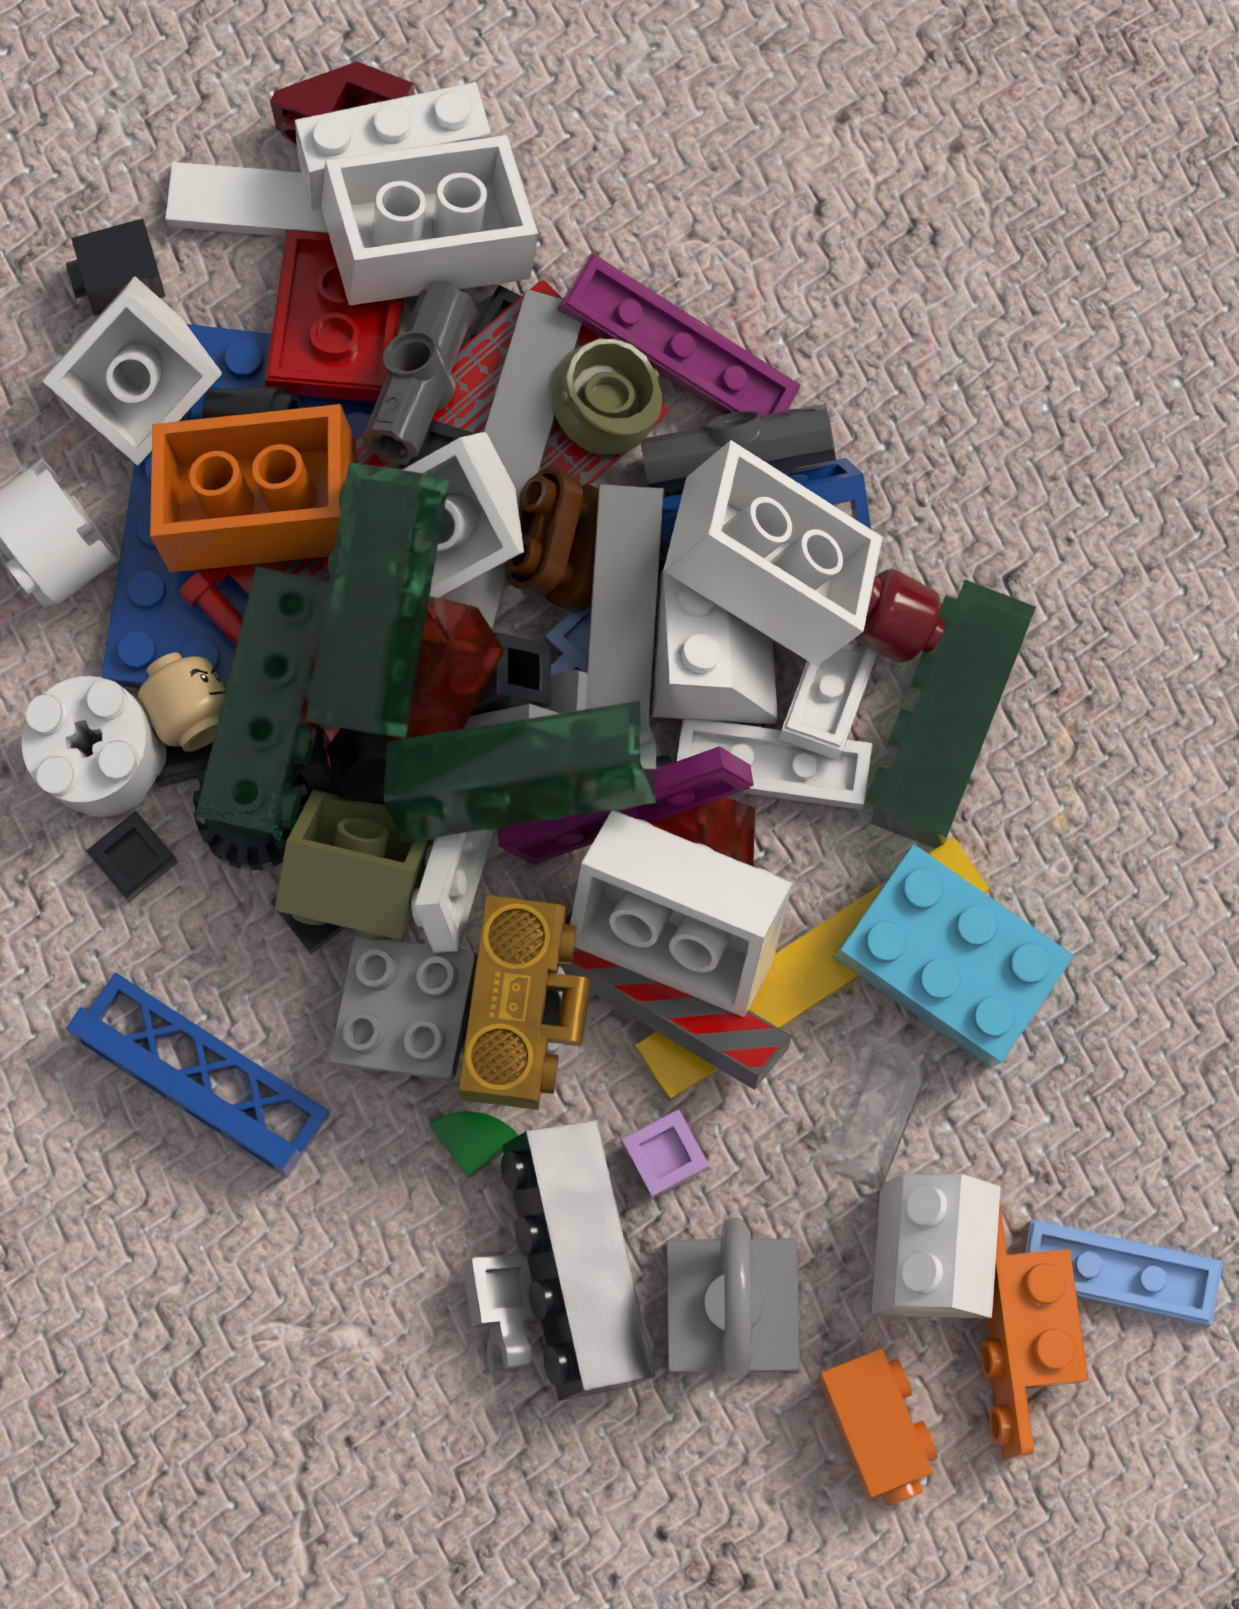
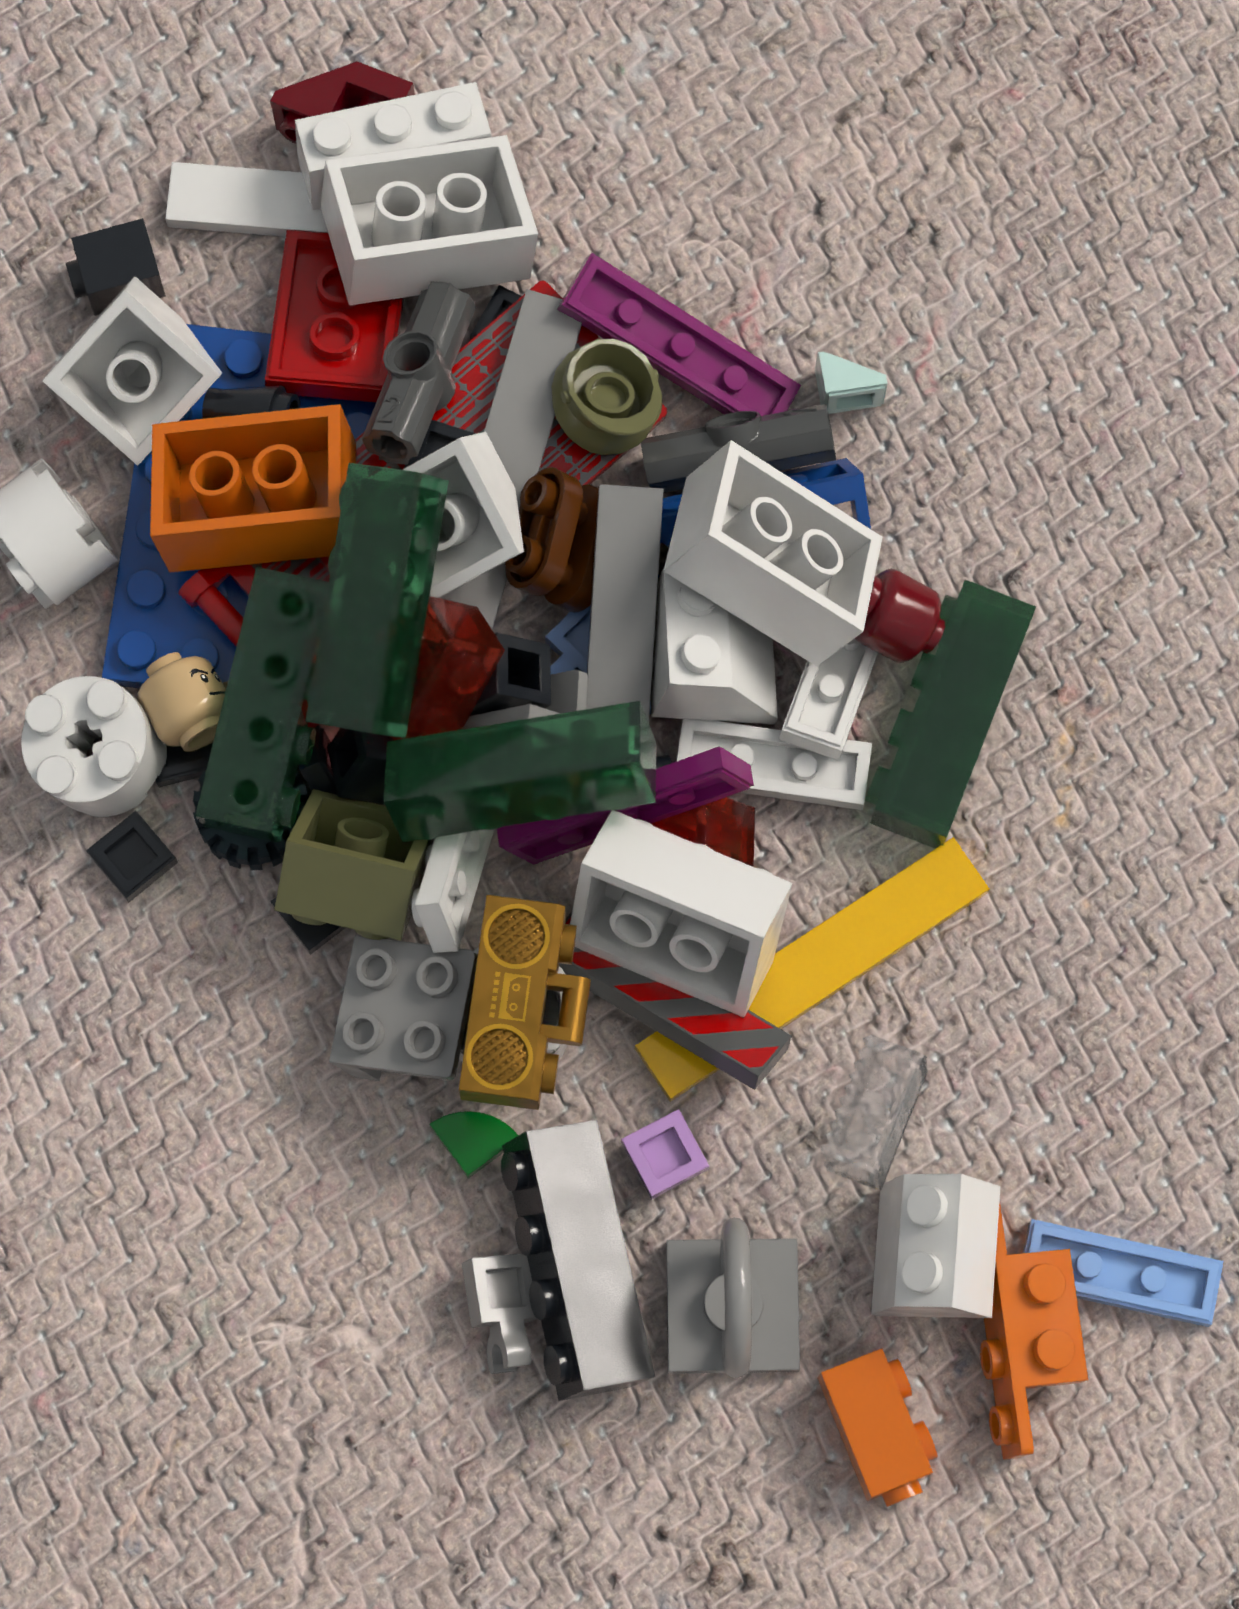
(186, 1093): blue fence -> none
(848, 385): none -> light aqua slope
(953, 957): medium azure brick -> none

